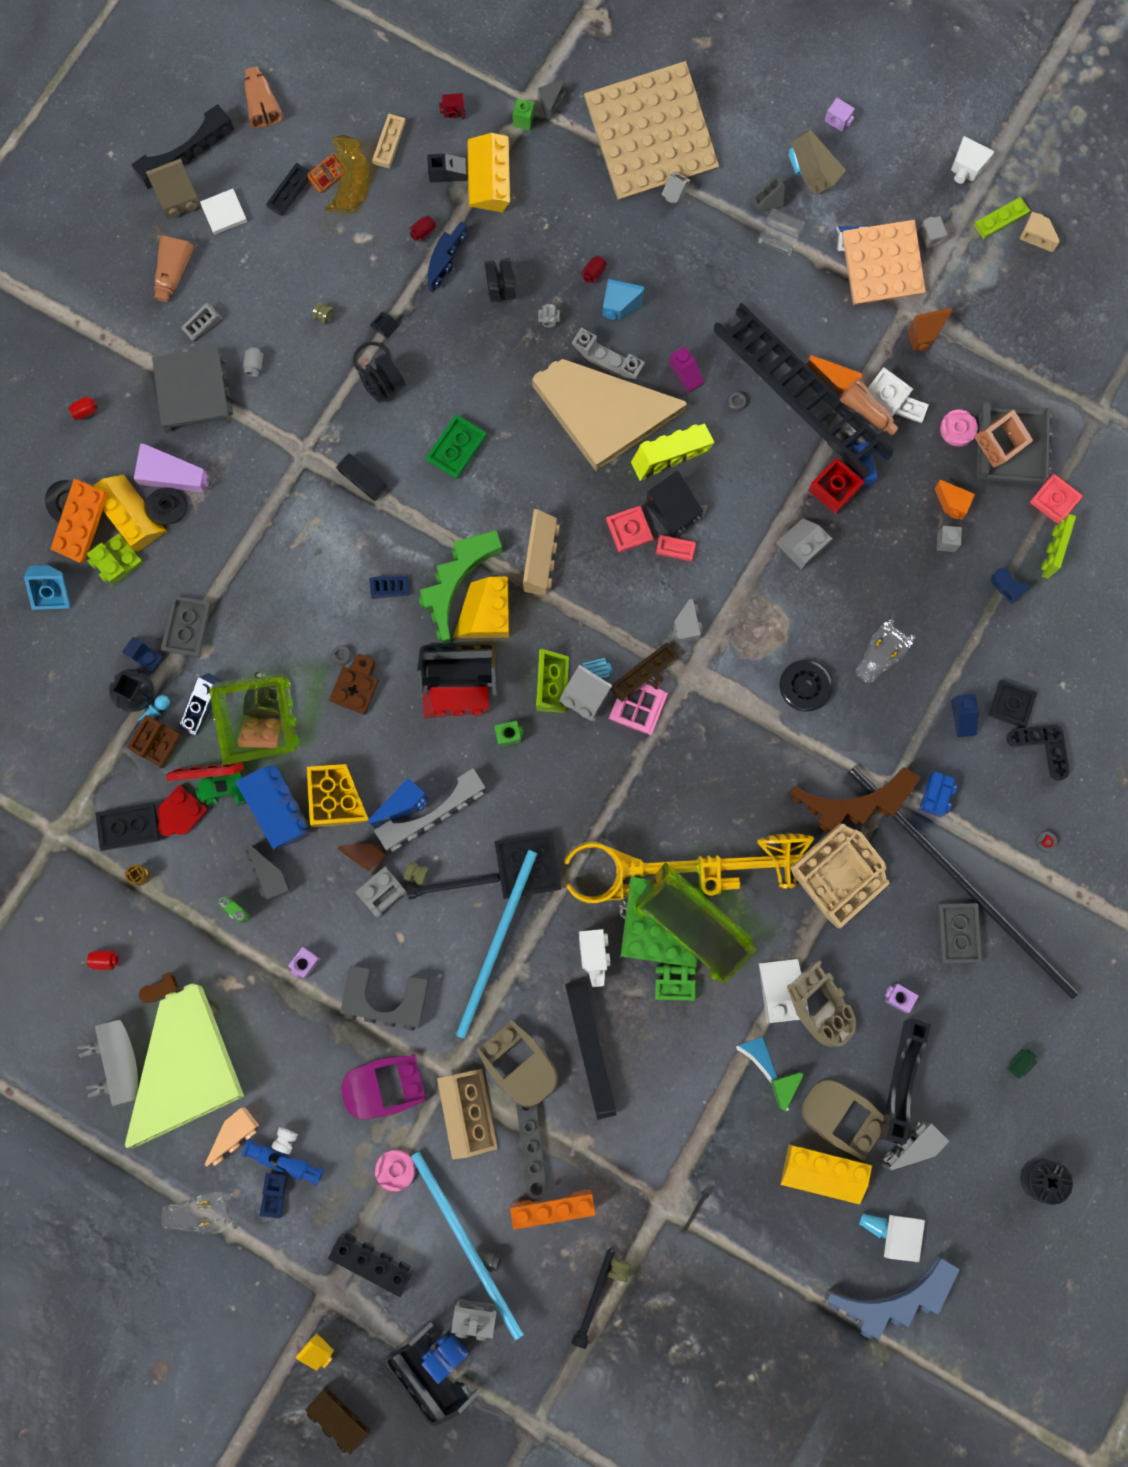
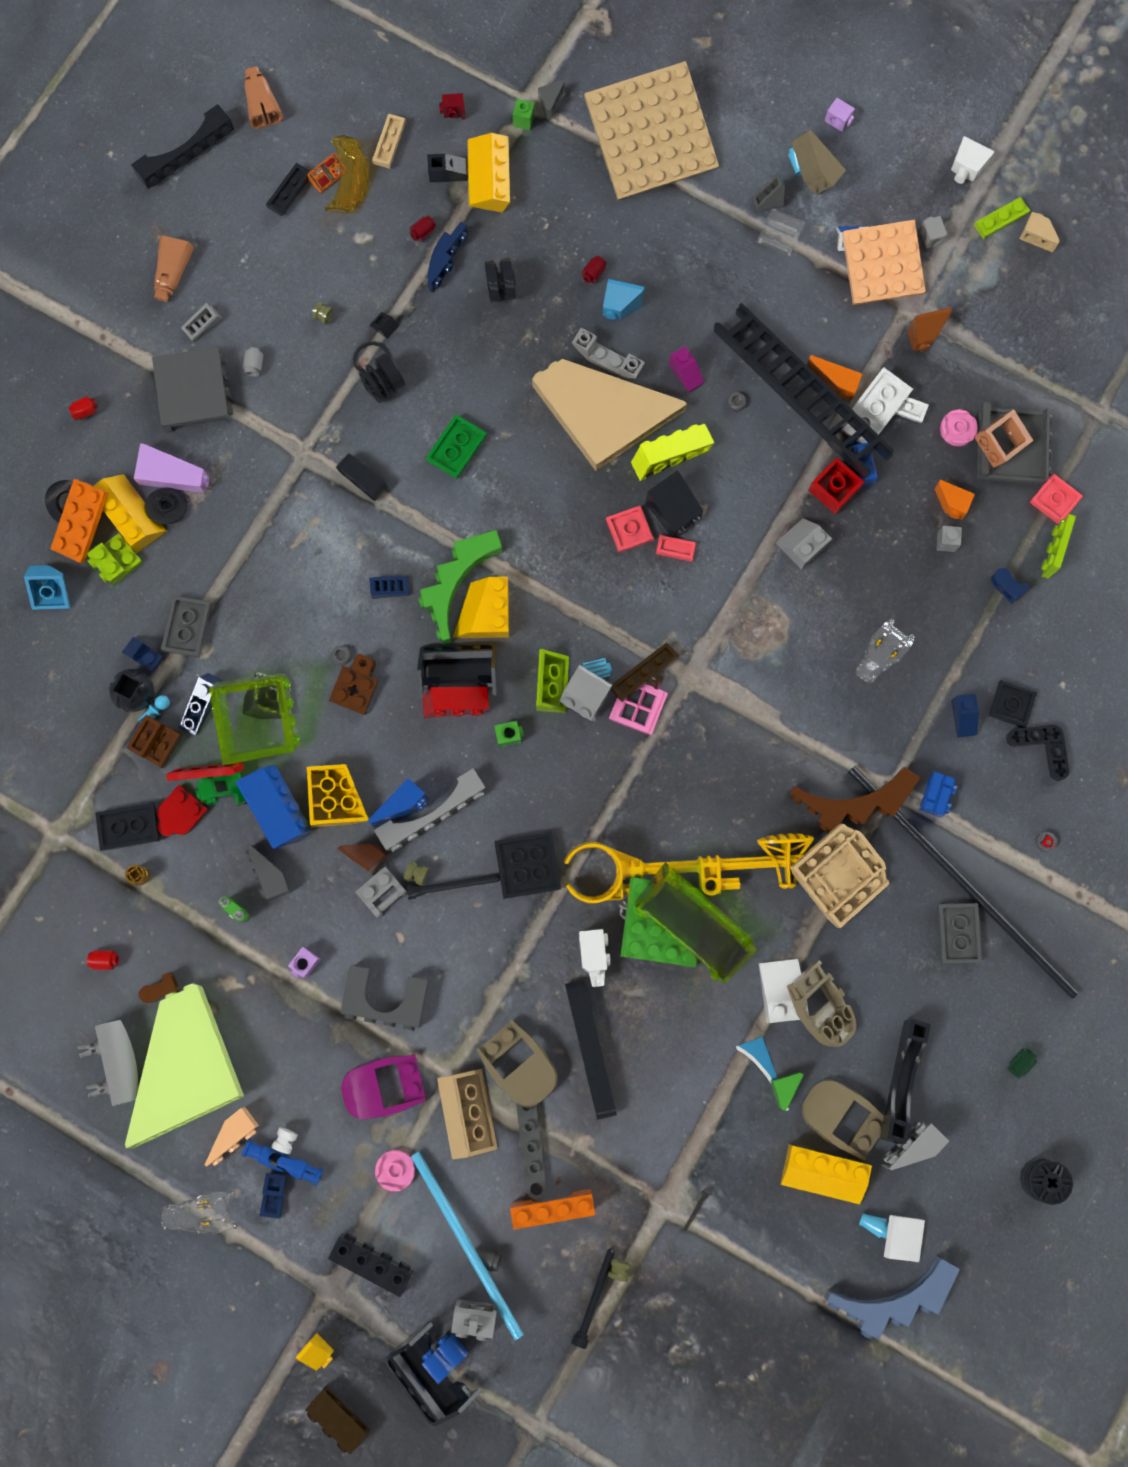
(173, 188): dark tan slope -> none
(223, 211): white tile -> none
(260, 733): nougat plate -> none
(496, 944): medium azure piece -> none
(539, 553): tan slope -> none
(548, 315): light grey gear -> none
(674, 989): bright green plate -> none
(675, 187): light grey brick -> none
(686, 624): light grey slope -> none
(805, 685): black wheel -> none
(861, 400): nougat piece -> none
(909, 998): lavender brick -> none

